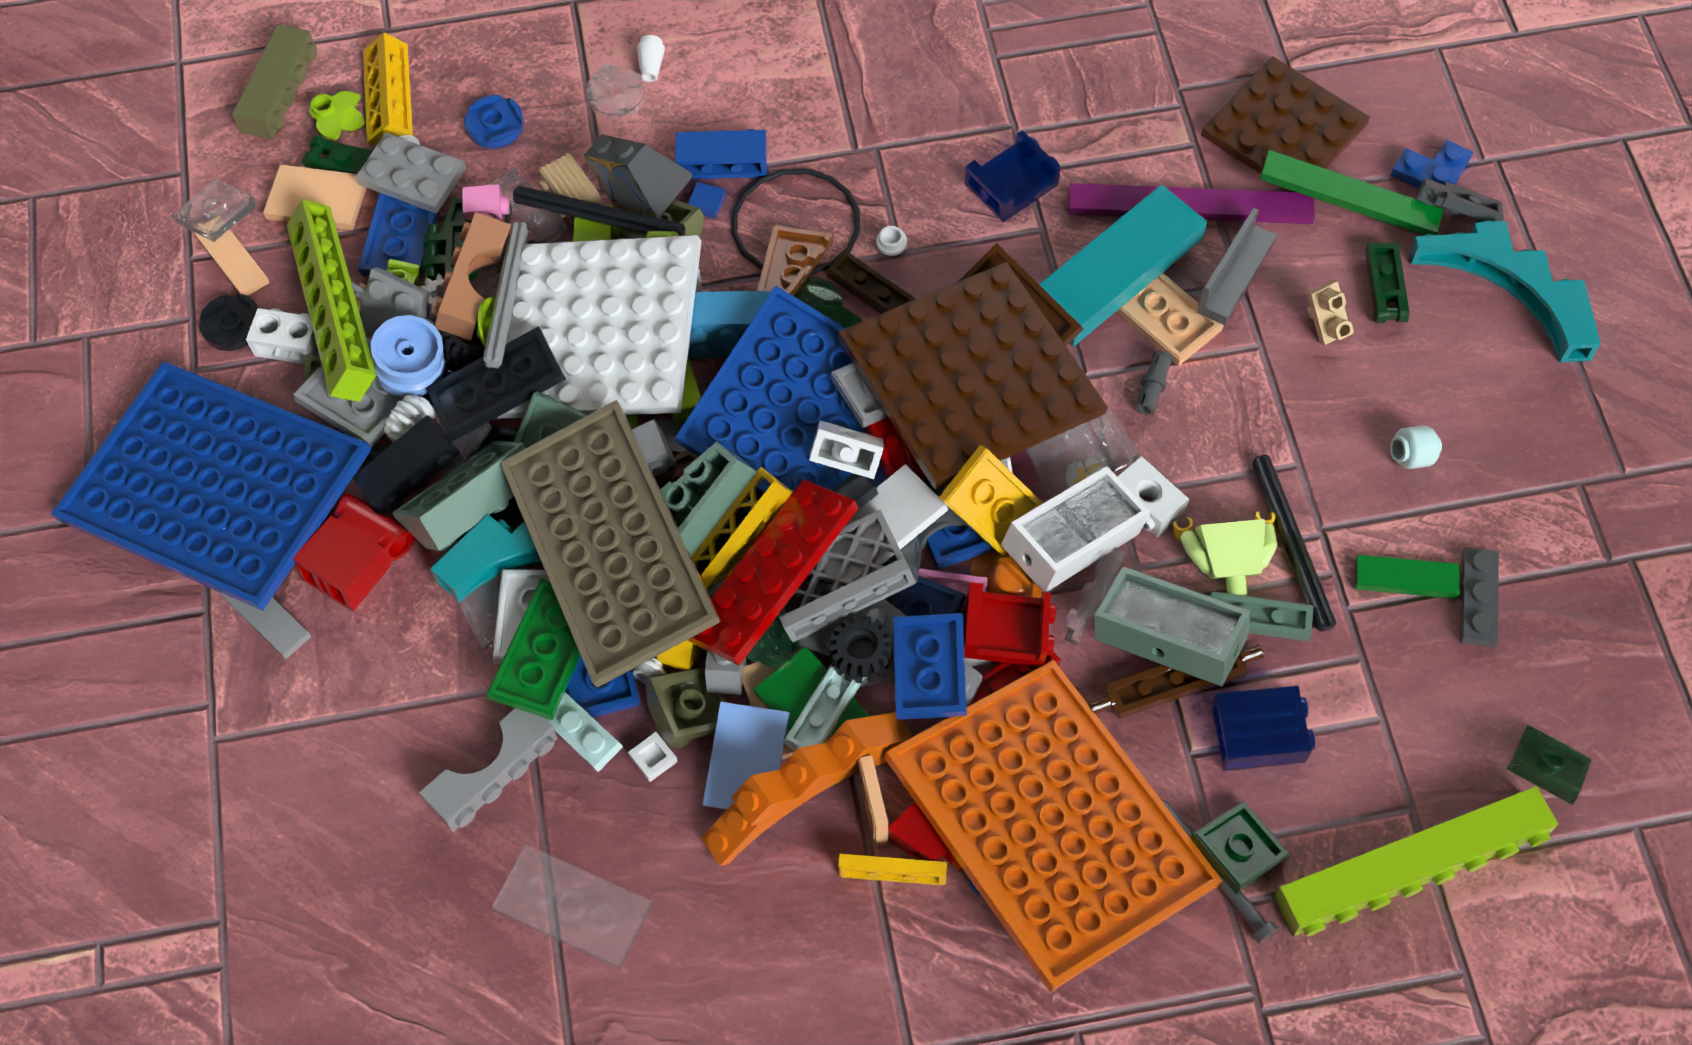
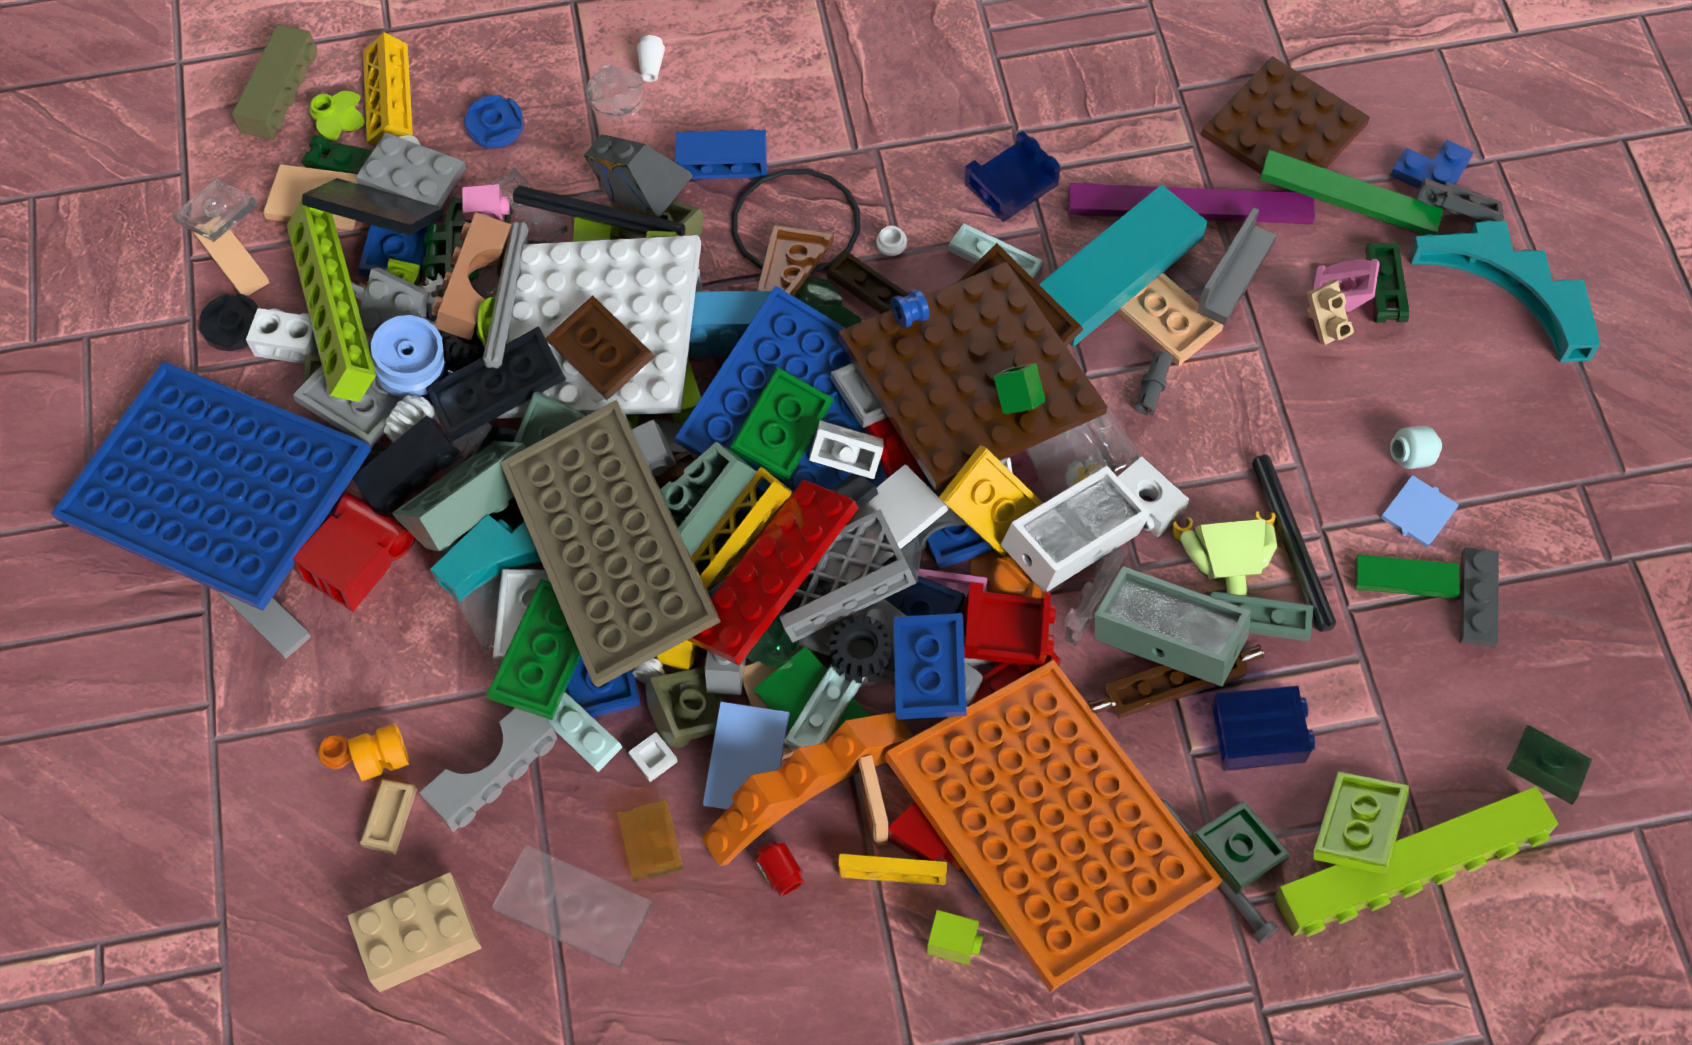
(334, 752): none -> orange plate
(372, 206): none -> black tile
(379, 751): none -> light orange wheel
(388, 816): none -> tan tile
(414, 932): none -> tan brick
(567, 179): tan brick -> none
(600, 347): none -> reddish brown tile
(650, 841): none -> clear yellow plate
(708, 199): blue tile -> none
(779, 868): none -> red brick
(781, 424): none -> green tile
(910, 308): none -> blue wheel
(954, 938): none -> lime brick
(974, 244): none -> light aqua tile
(1019, 388): none -> green panel
(1355, 279): none -> bright pink slope
(1361, 823): none -> lime tile
(1419, 511): none -> light blue piece

